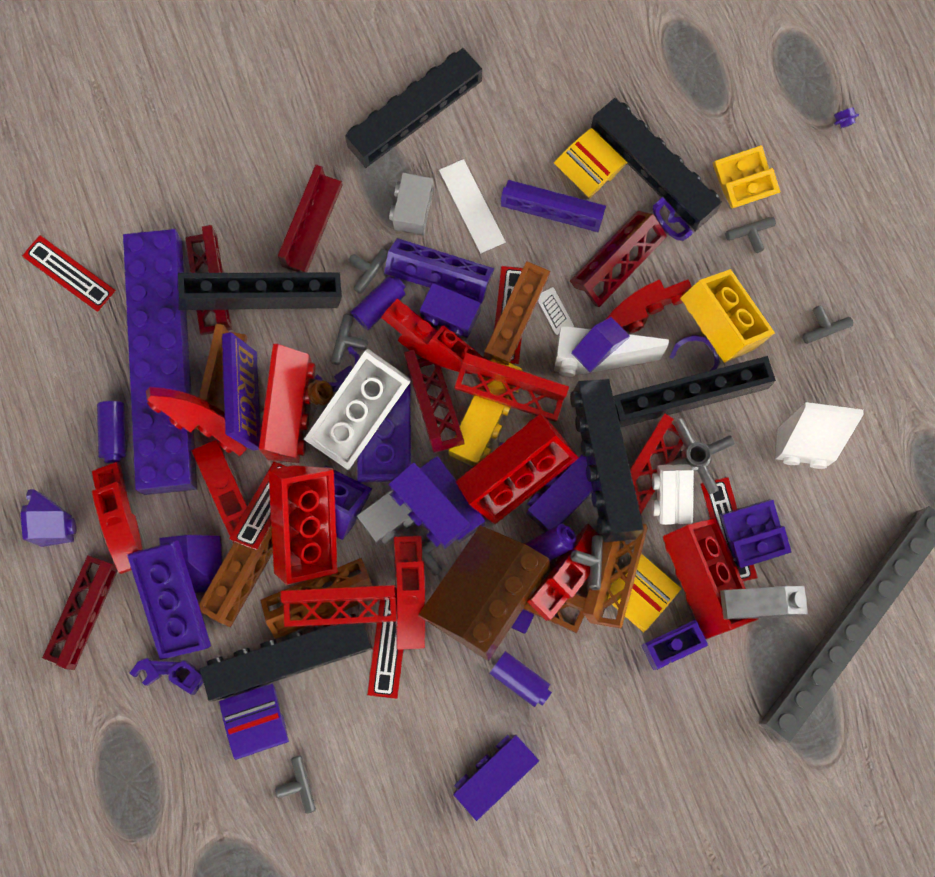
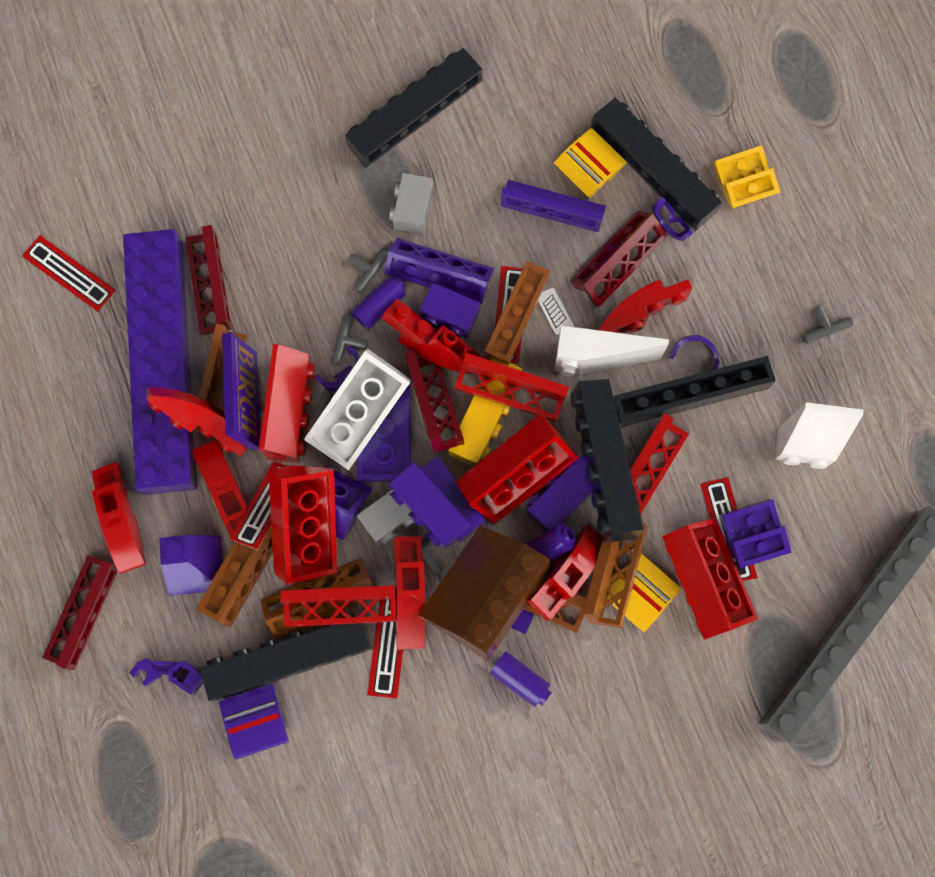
(45, 521): dark purple slope -> none
(111, 431): dark purple brick -> none
(169, 600): dark purple tile -> none
(258, 290): black brick -> none
(300, 785): dark grey piece -> none
(309, 221): dark red fence -> none
(324, 389): reddish brown plate -> none
(472, 206): white sticker -> none
(494, 776): dark purple brick -> none
(593, 560): dark grey piece -> none
(600, 343): dark purple slope -> none
(674, 494): white brick -> none
(674, 645): dark purple brick -> none
(705, 451): flat silver bar -> none
(727, 315): yellow brick -> none
(752, 232): dark grey piece -> none
(764, 602): flat silver slope -> none
(846, 117): dark purple plate -> none

